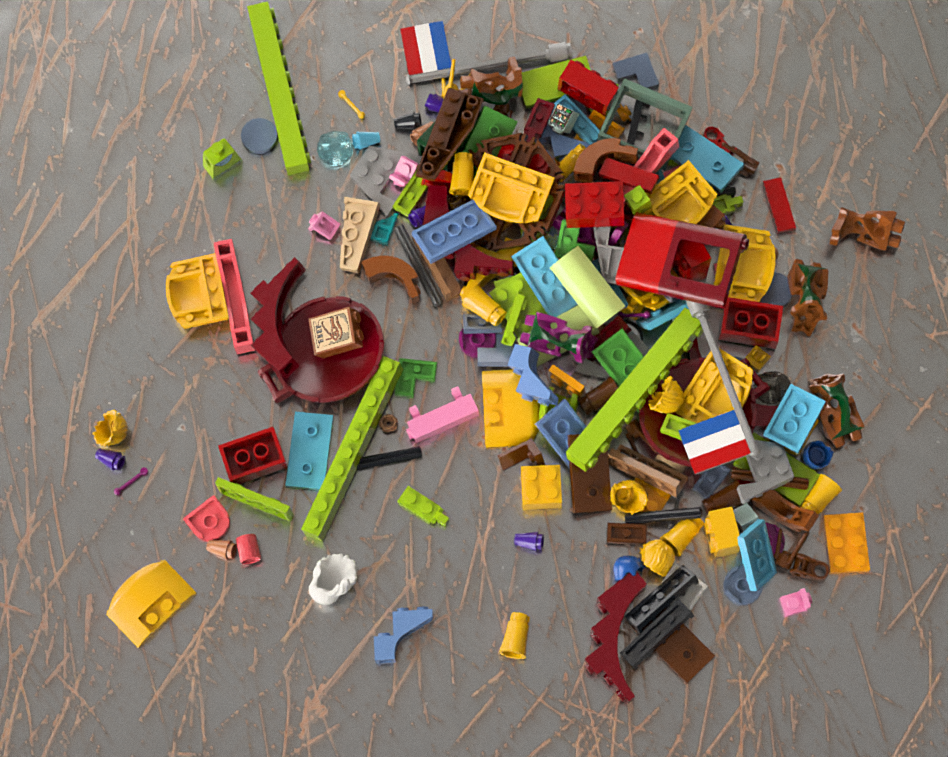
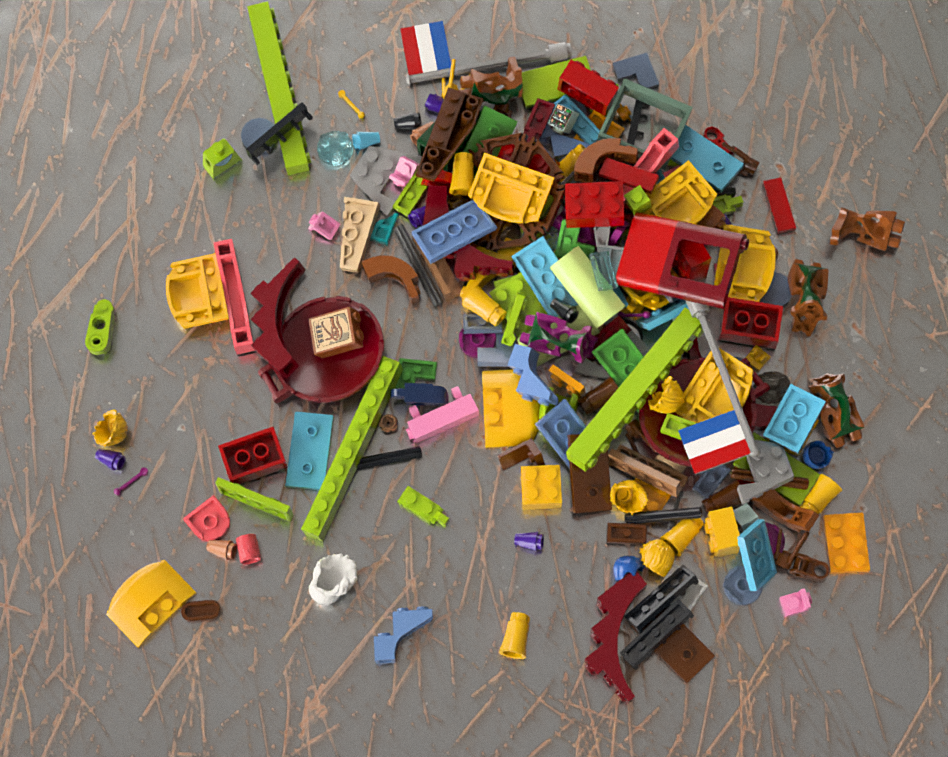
(102, 313): none -> lime piece
(201, 611): none -> reddish brown tile
(277, 132): none -> black hinge
(422, 395): none -> dark blue piece
(564, 310): none -> black cone
(603, 271): none -> clear light blue tile

